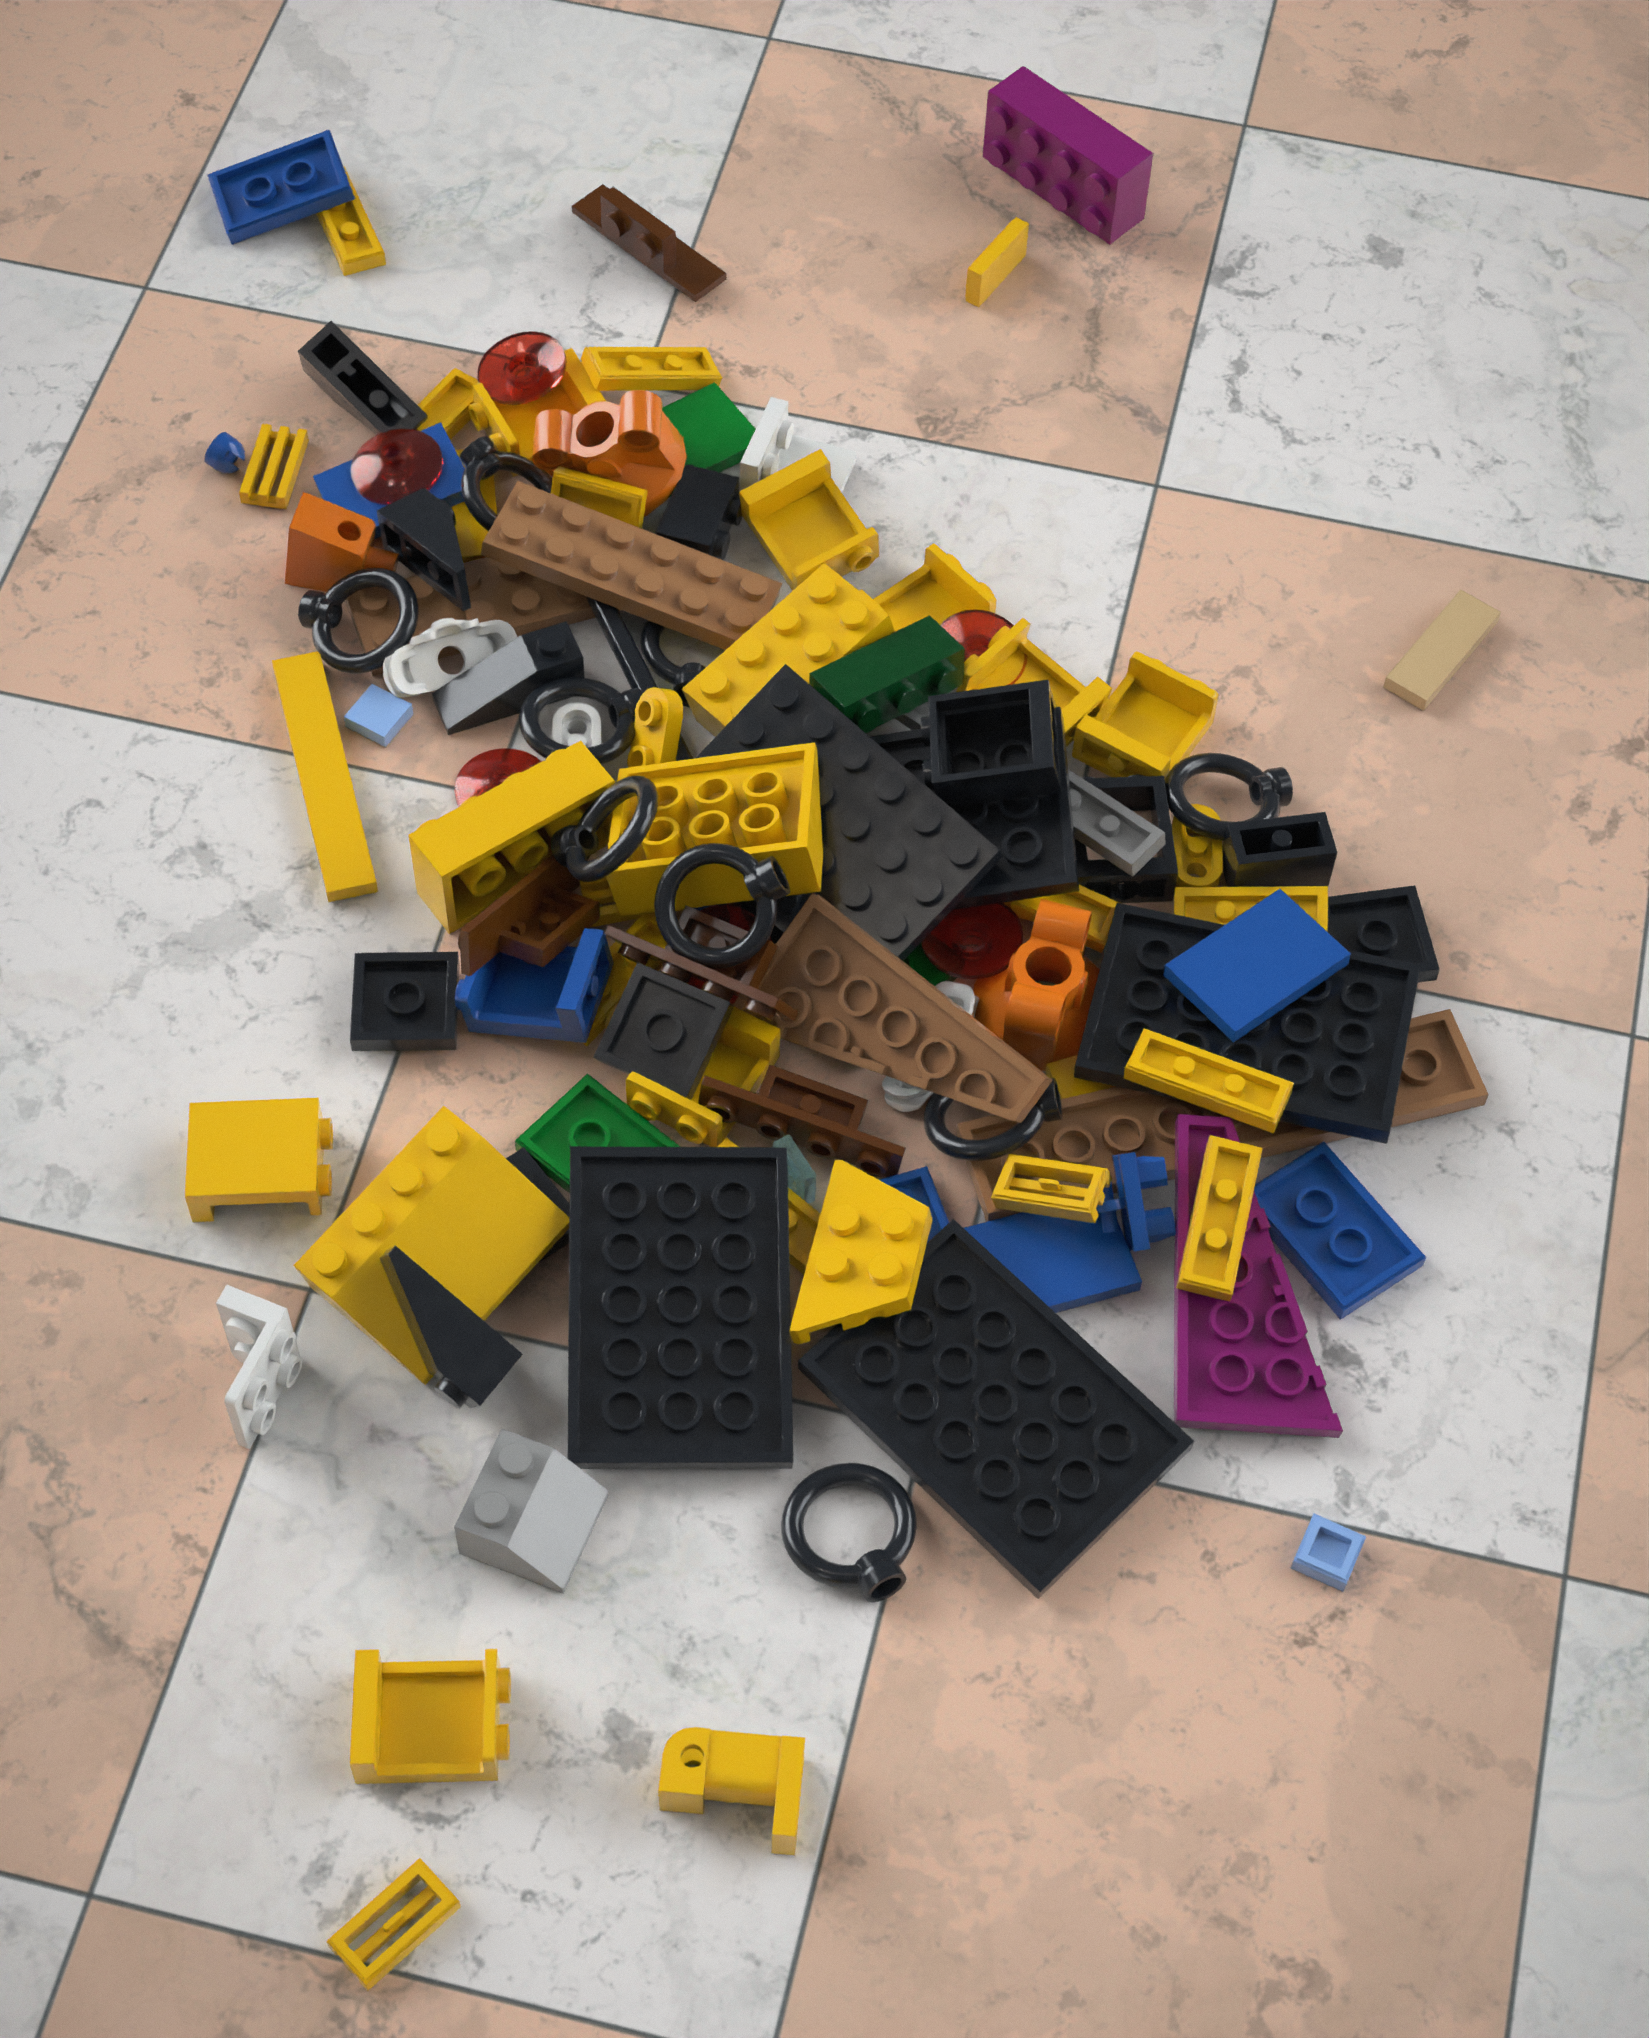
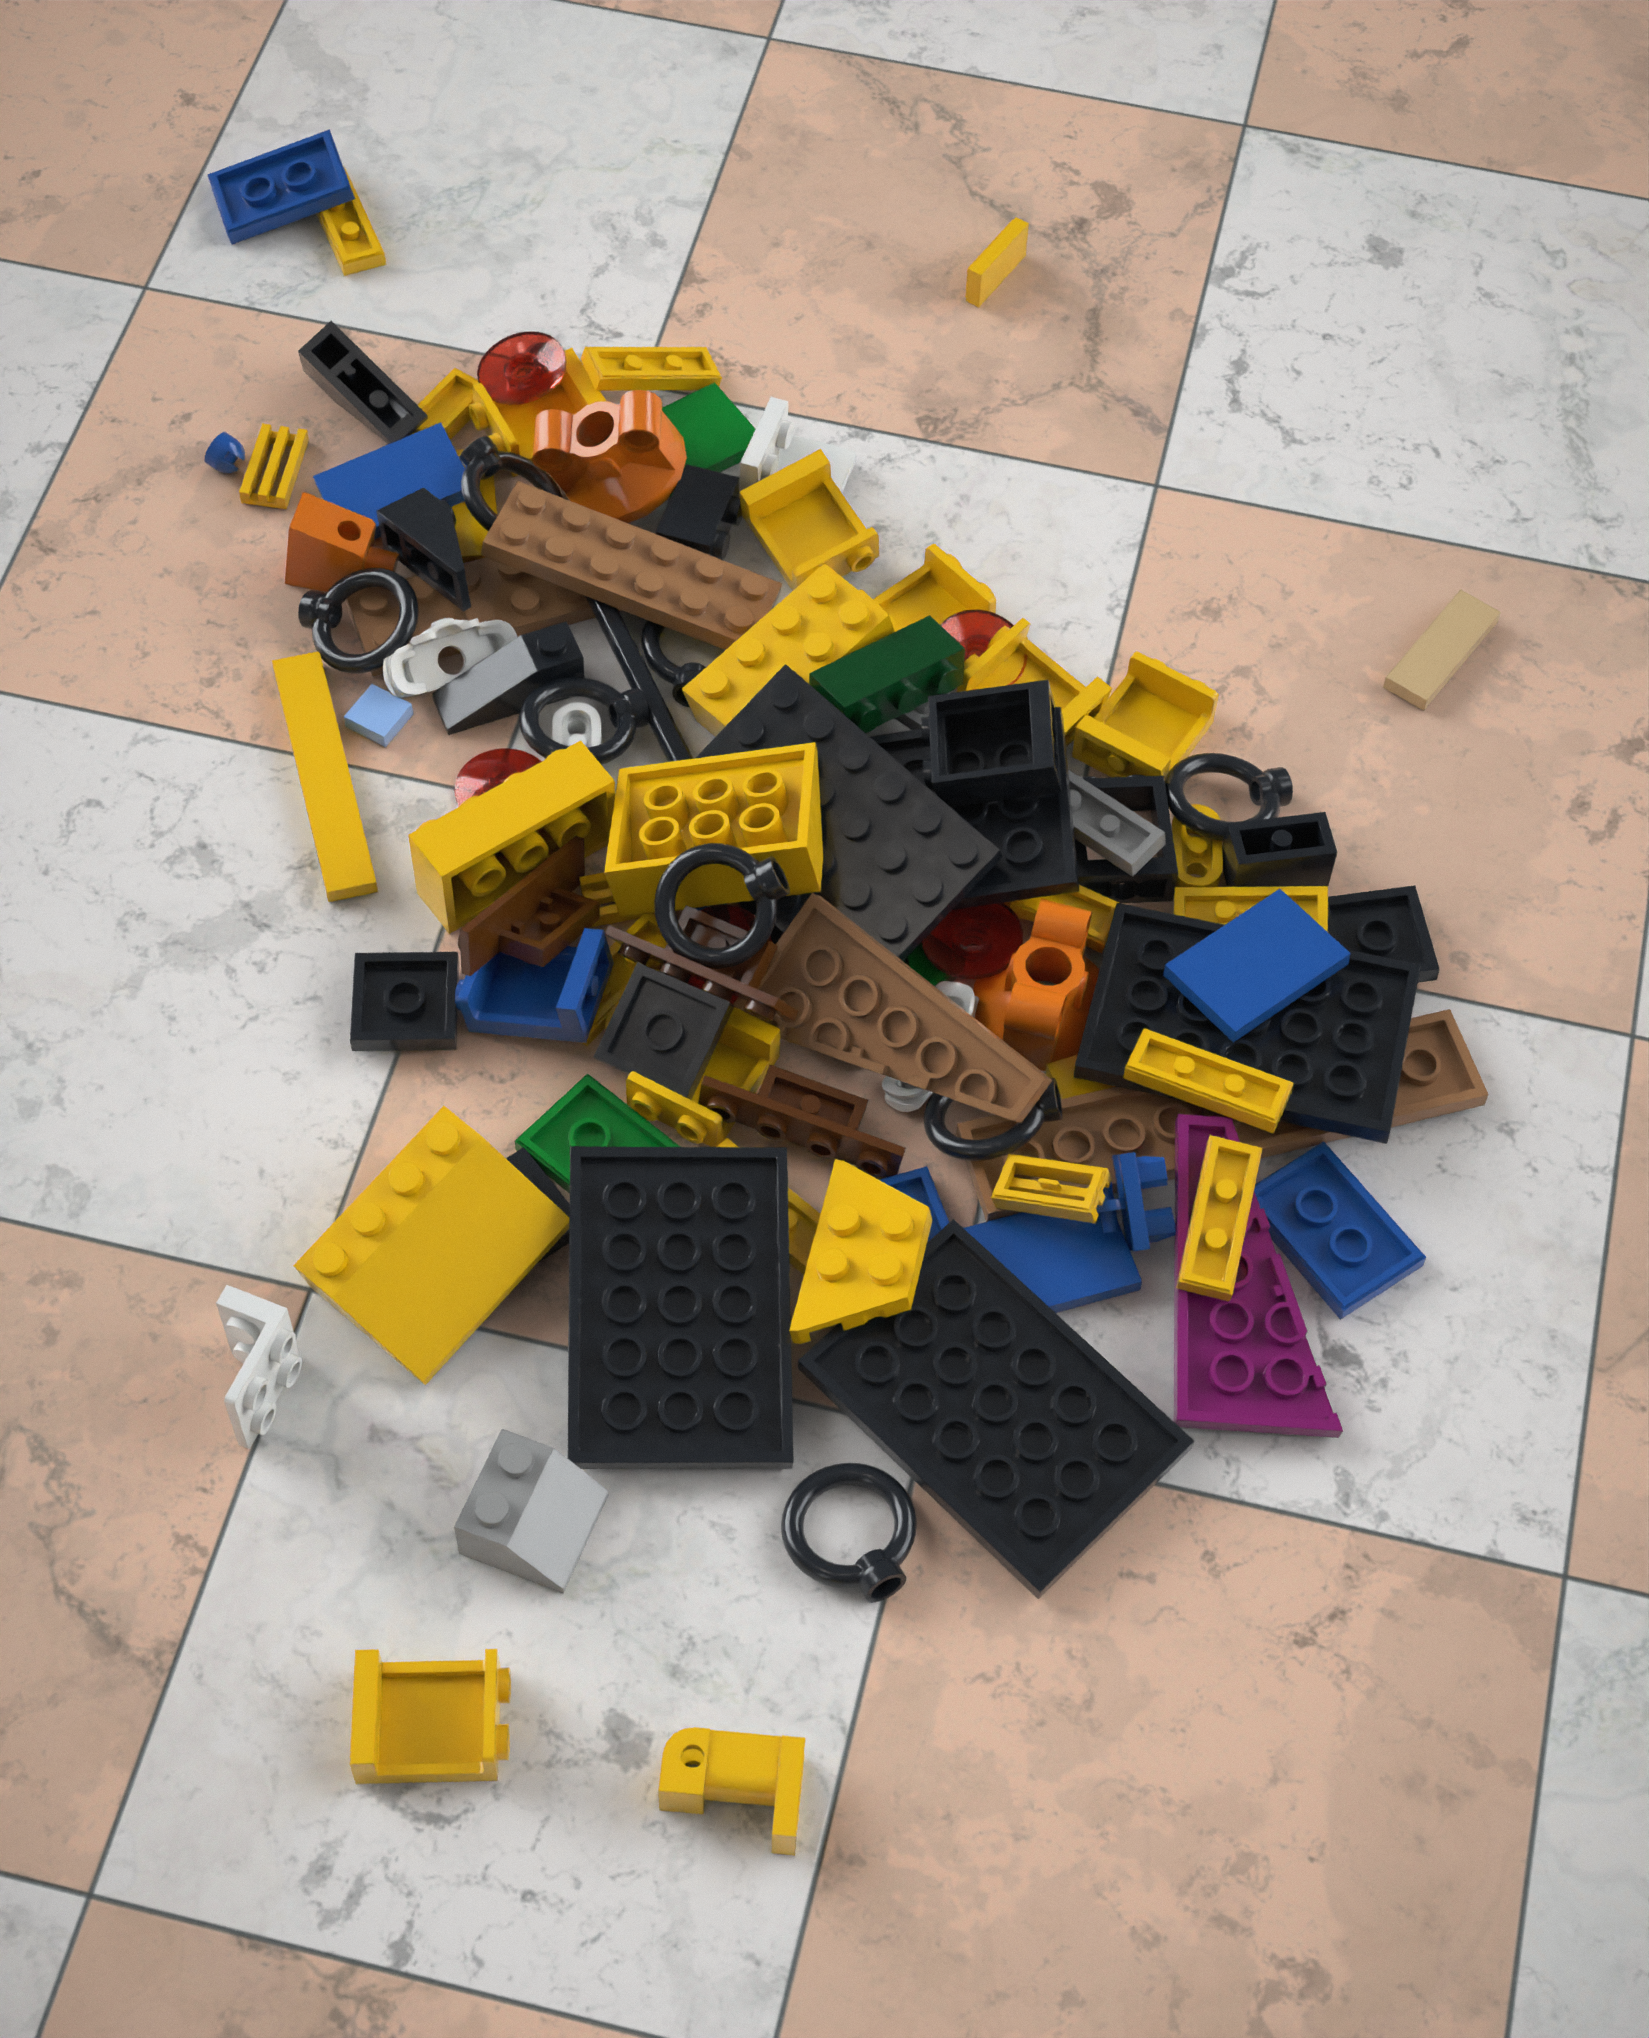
(256, 1154): yellow panel -> none
(396, 465): clear red dish -> none
(409, 1940): yellow tile -> none
(451, 1338): black slope -> none
(576, 843): black piece -> none
(601, 494): yellow tile -> none
(649, 241): reddish brown bracket -> none
(656, 727): yellow plate -> none
(800, 1173): clear light blue tile -> none
(1067, 155): magenta brick -> none
(1328, 1552): light blue tile -> none

